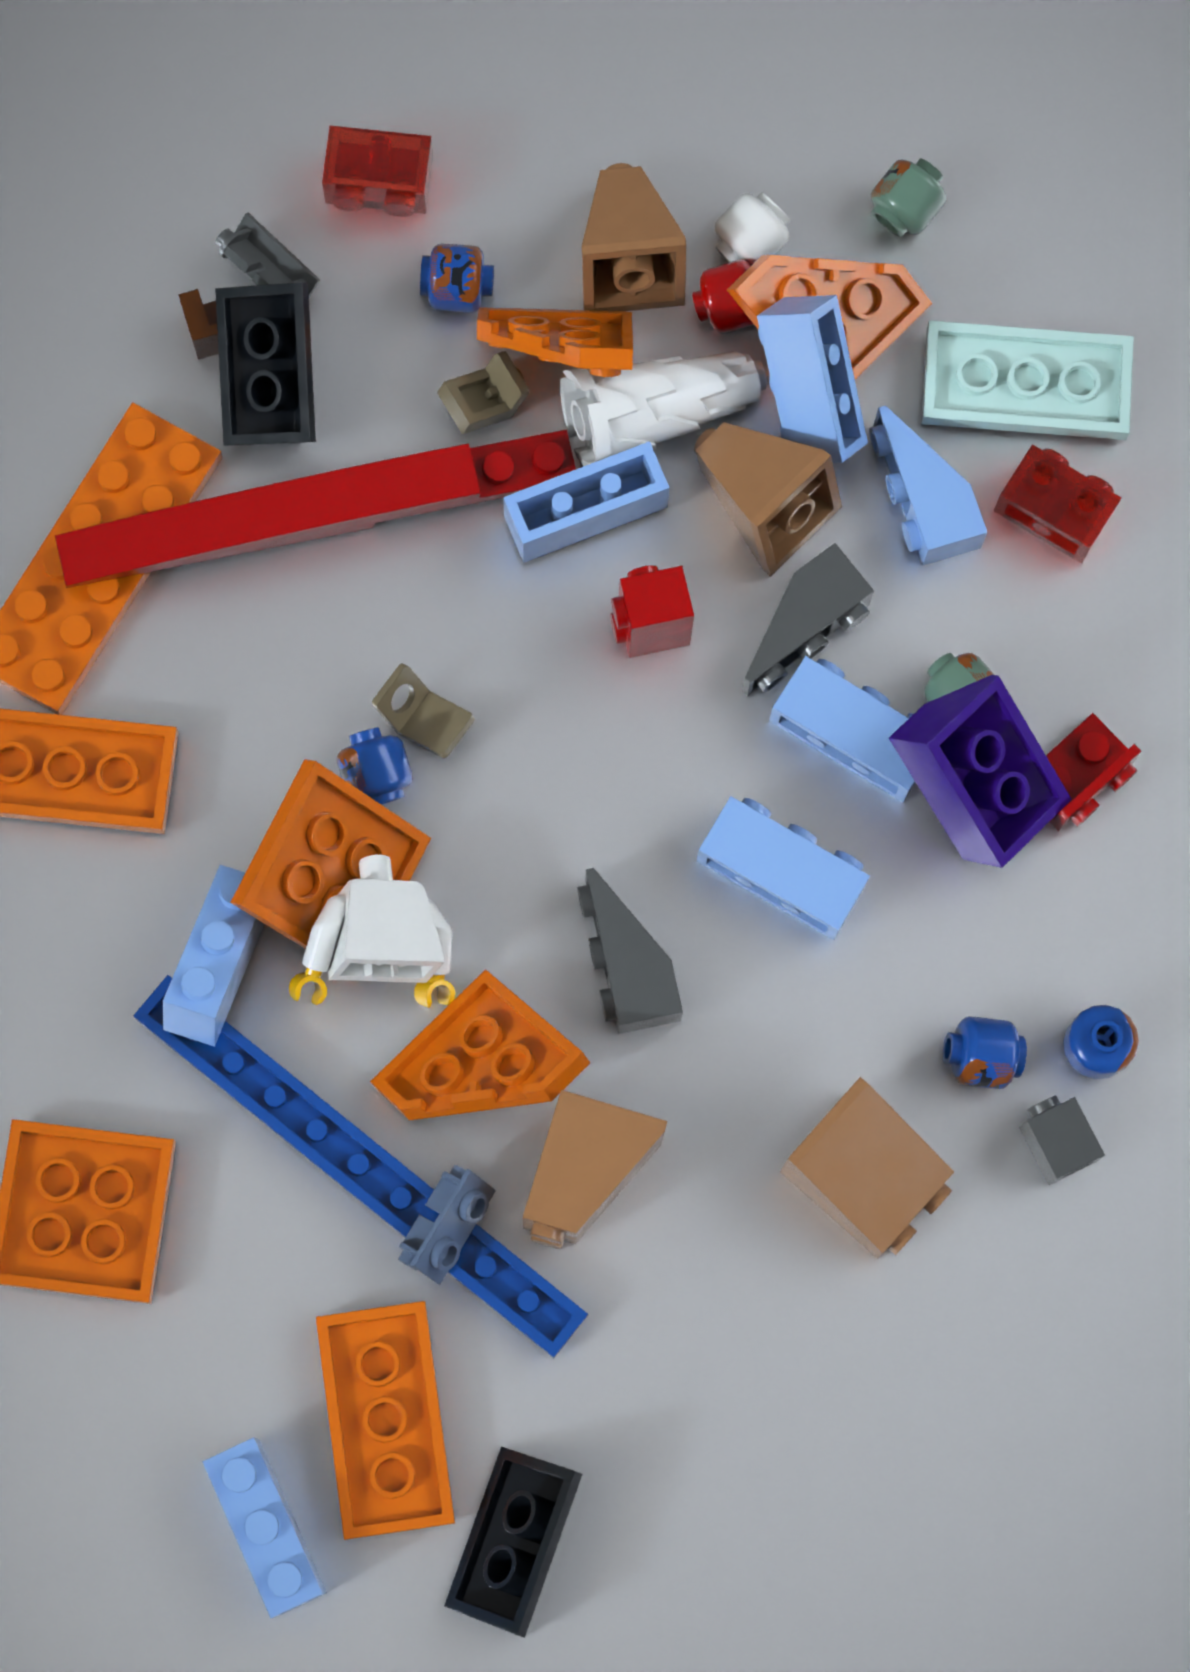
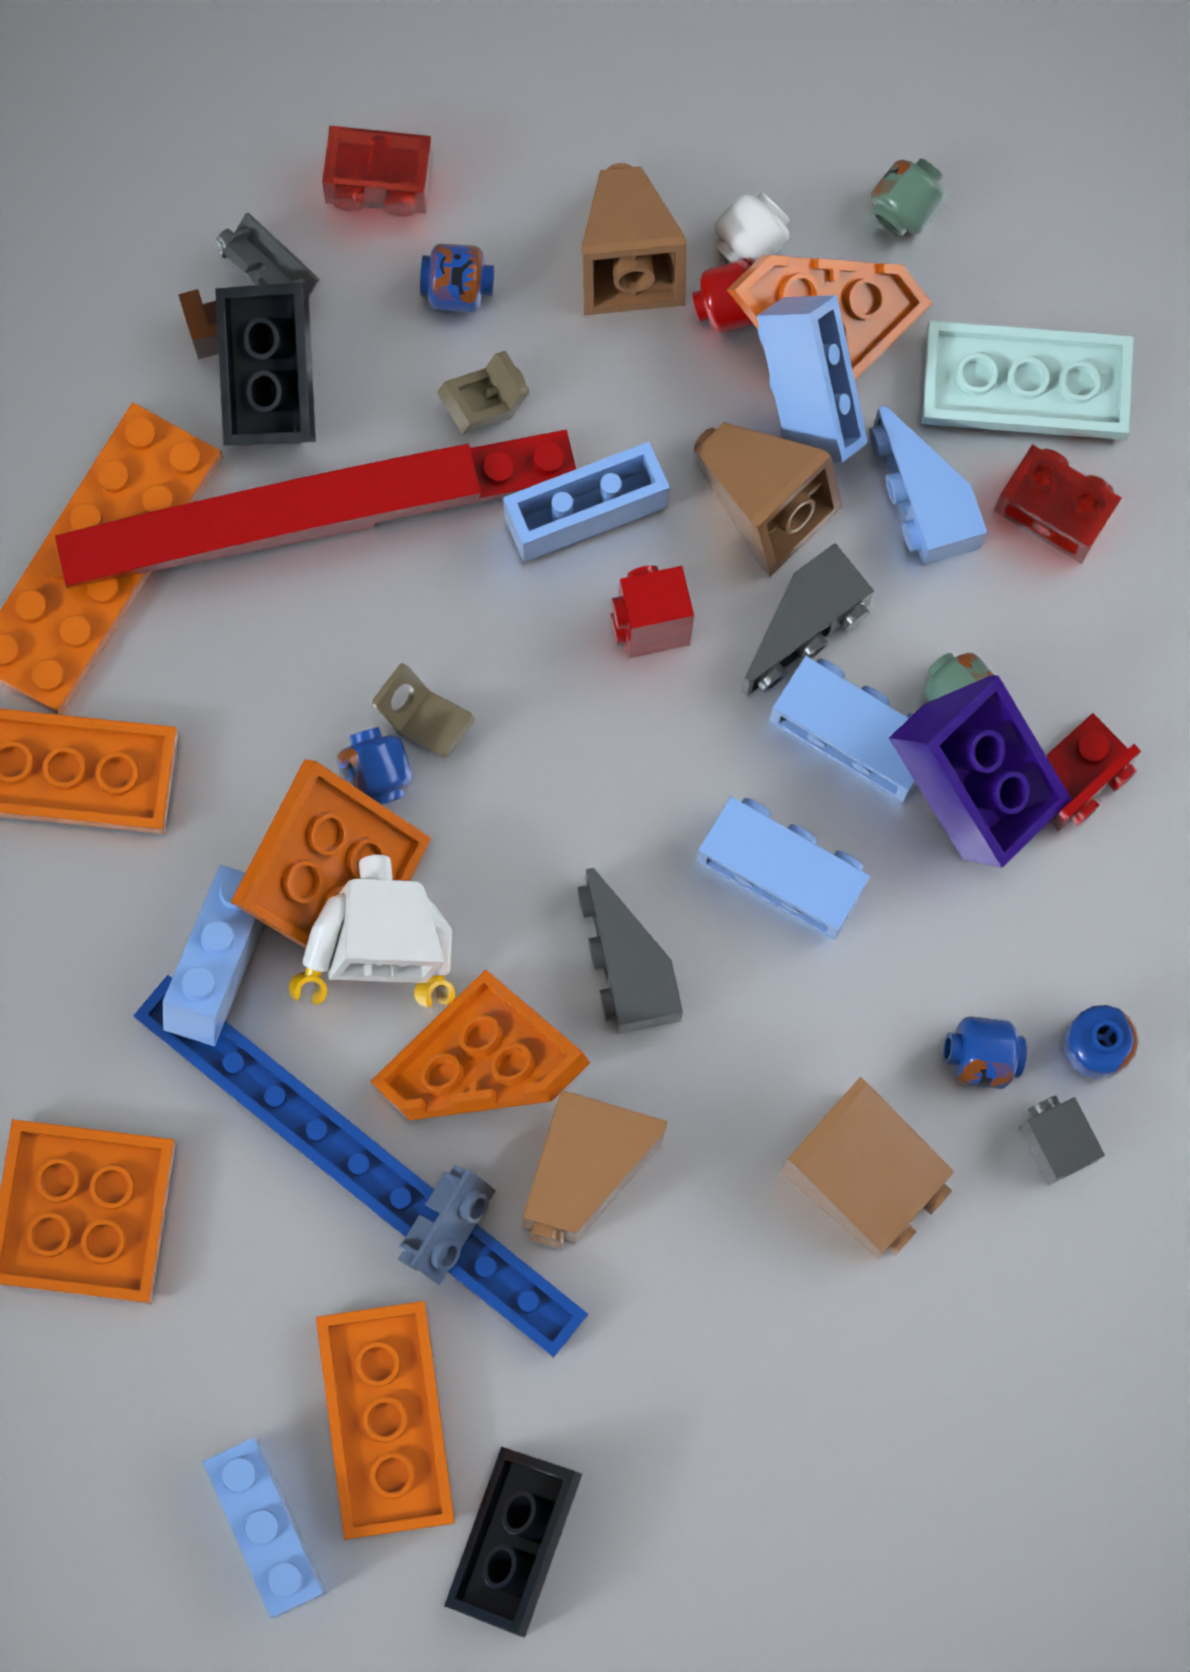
(570, 337): orange plate -> none
(655, 400): white cone -> none

